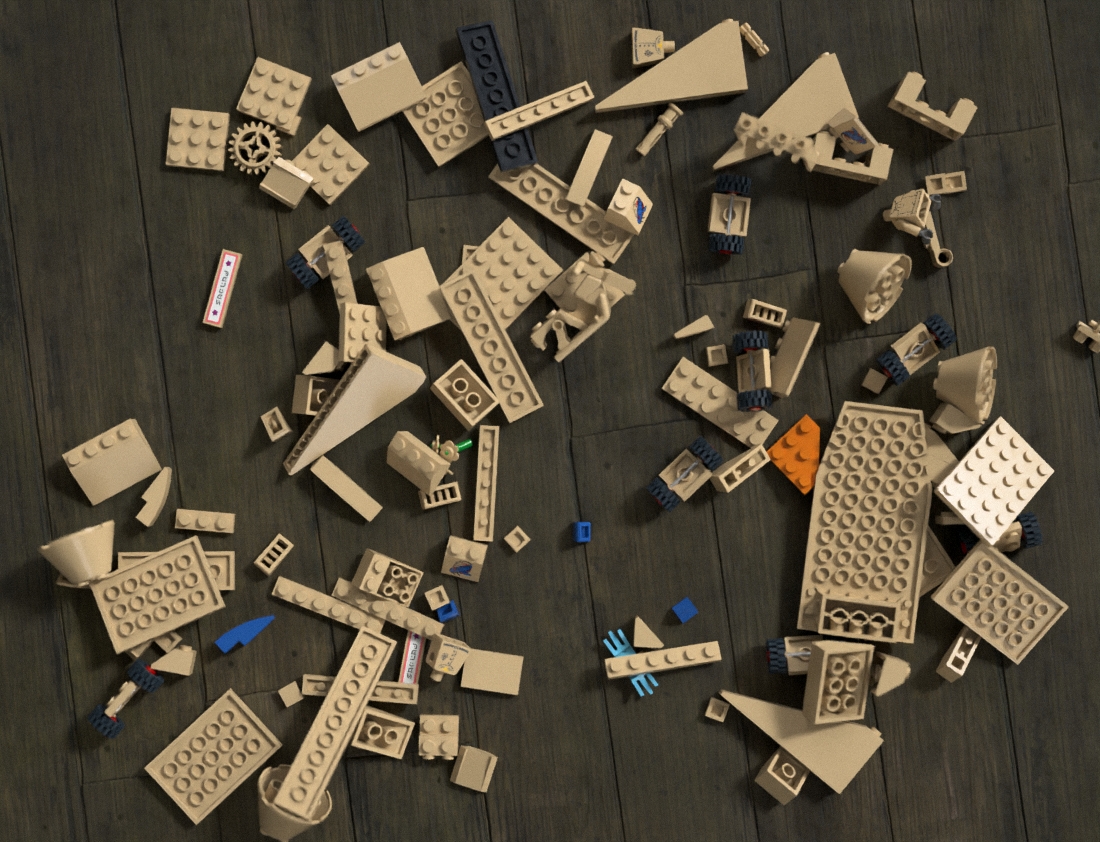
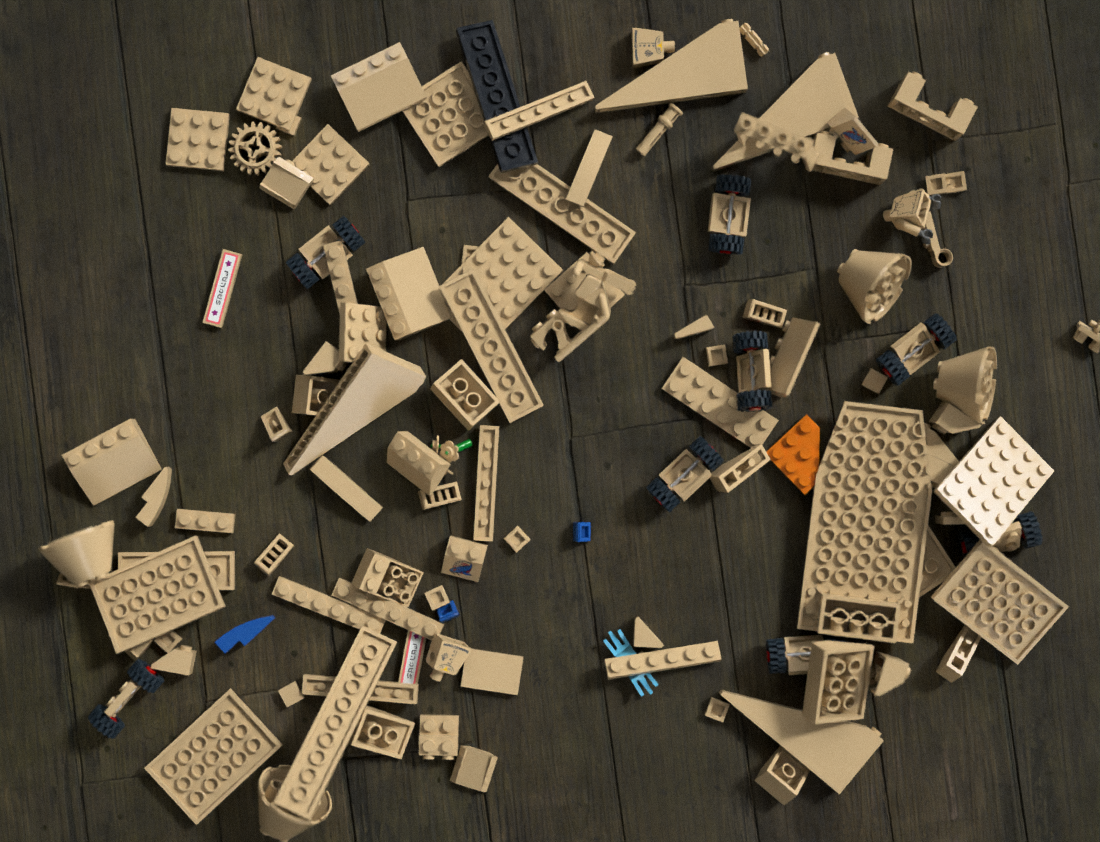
(629, 207): tan slope -> none
(685, 610): blue slope -> none

